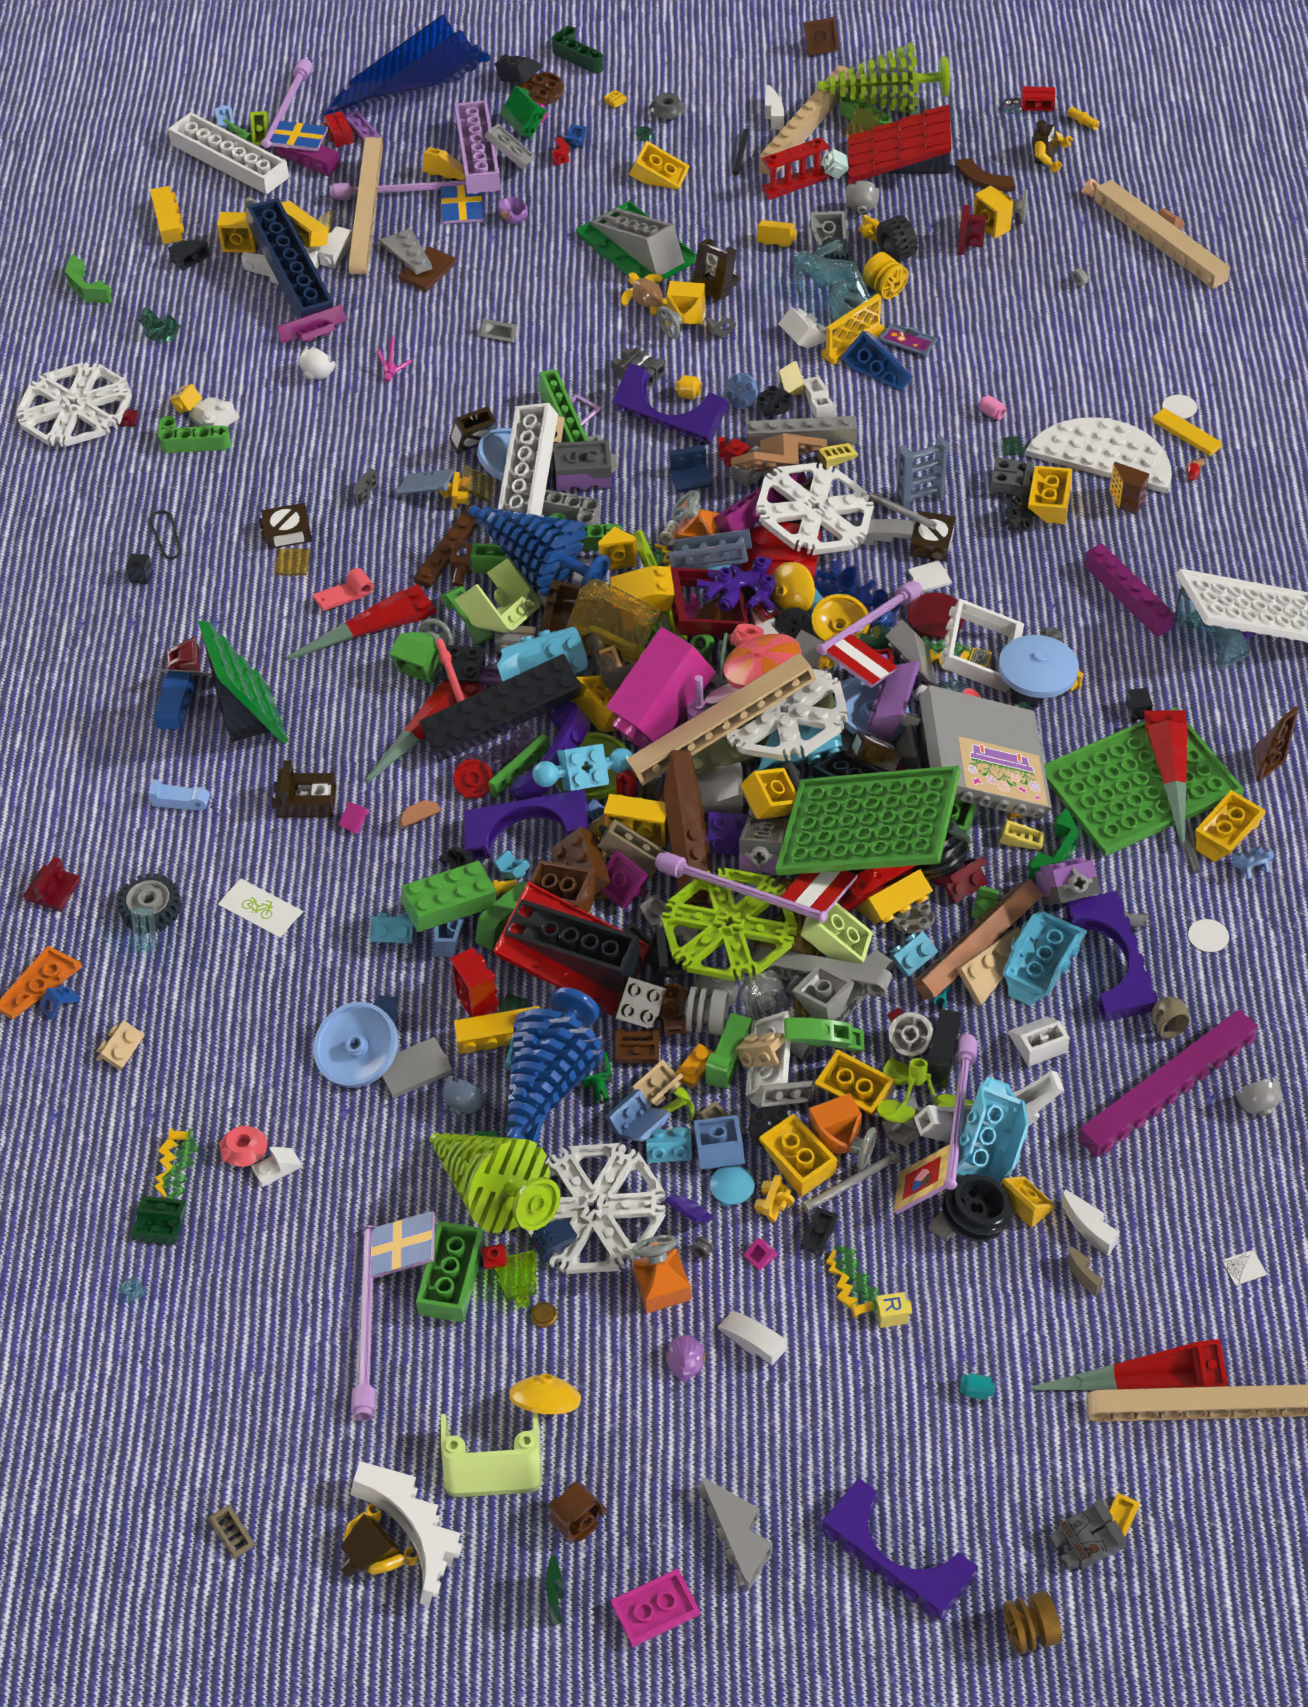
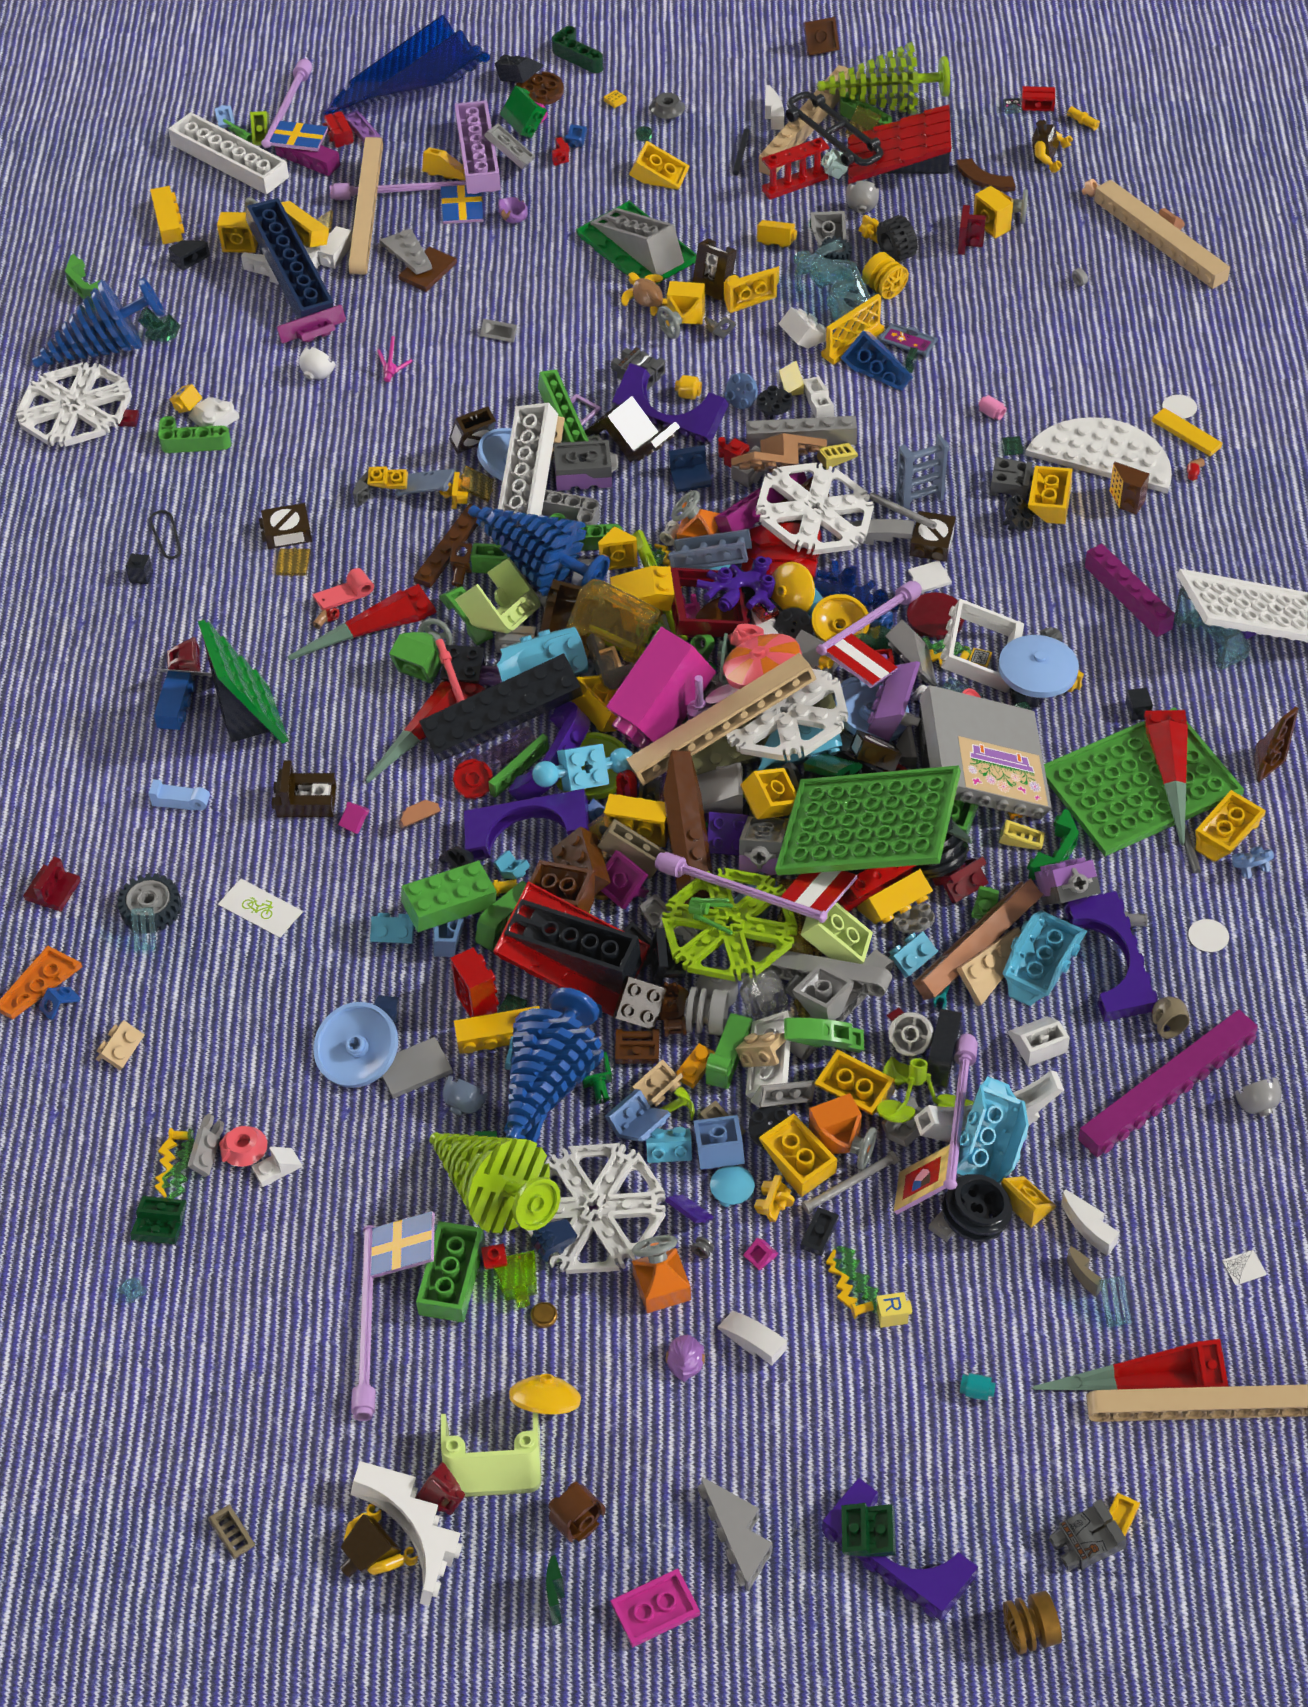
(99, 326): none -> blue plant
(205, 1145): none -> light grey hinge
(326, 616): none -> arm
(389, 479): none -> yellow slope
(442, 1490): none -> dark red piece
(632, 430): none -> bracket
(701, 906): none -> bright green plant
(750, 289): none -> yellow slope
(831, 765): none -> dark green slope
(848, 157): none -> black bar
(868, 1530): none -> dark green slope
(911, 359): none -> clear green tile
(1124, 1301): none -> clear light blue tile

